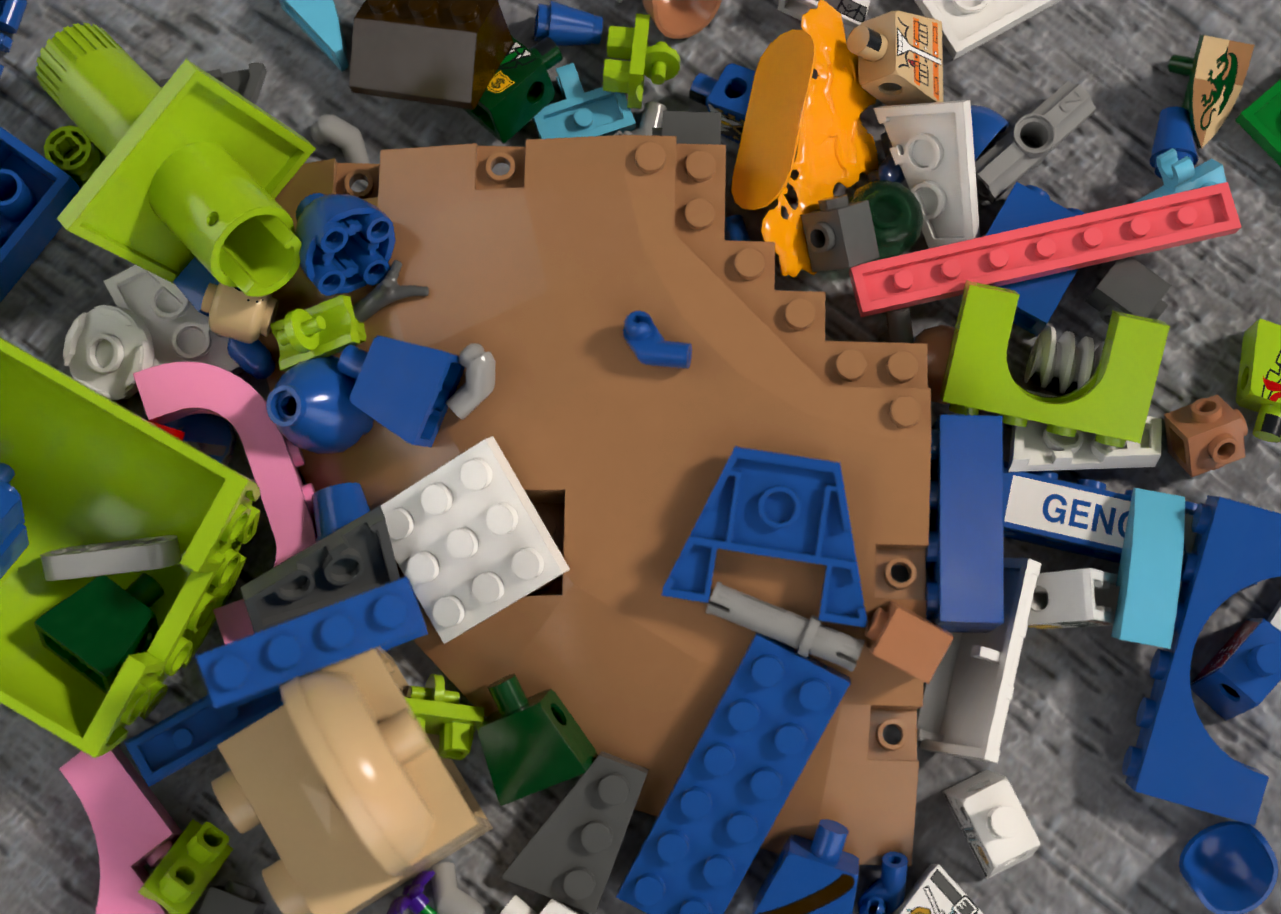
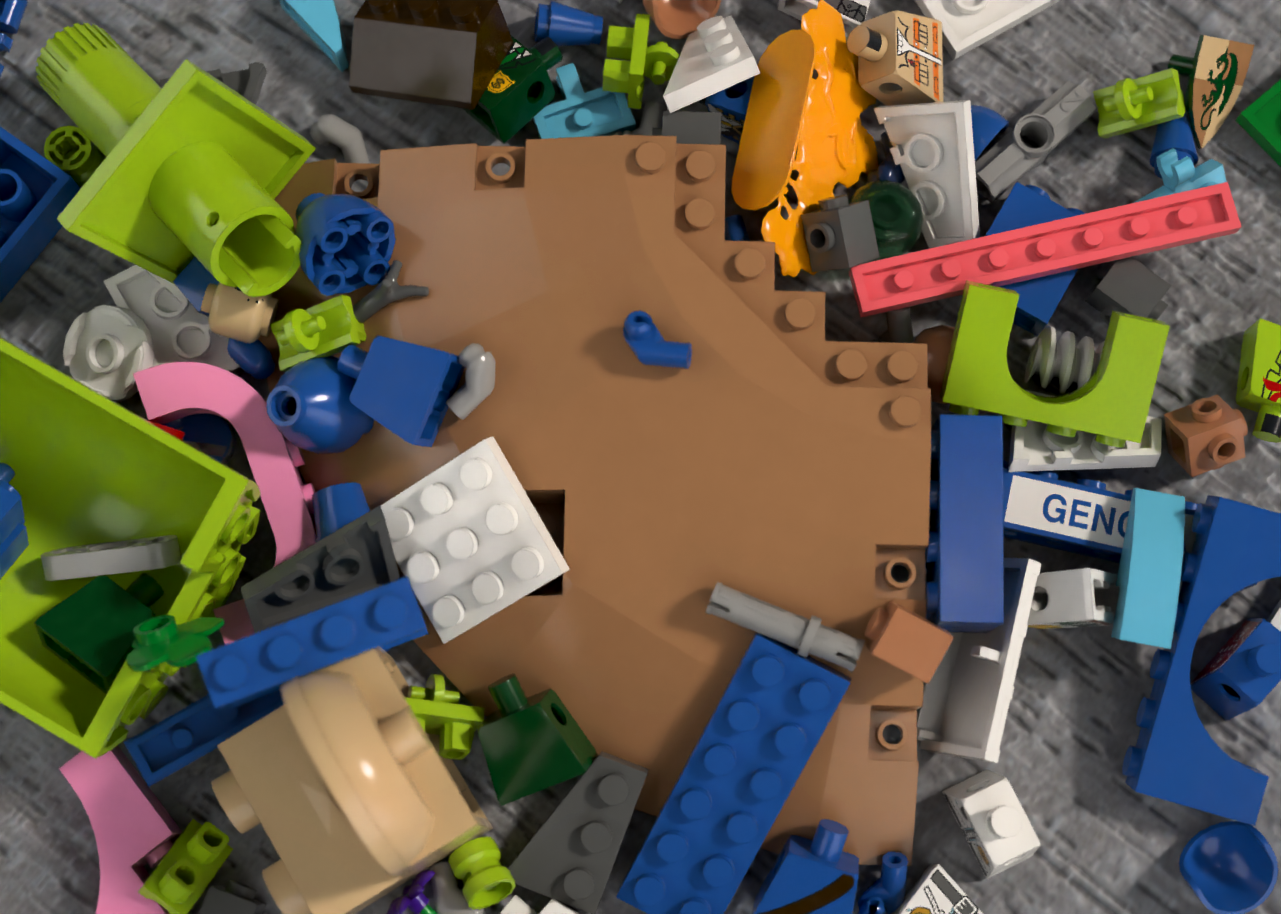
(166, 641): none -> green plate
(480, 870): none -> lime wheel
(709, 63): none -> white wing
(779, 510): blue wing -> none
(1139, 103): none -> lime hips

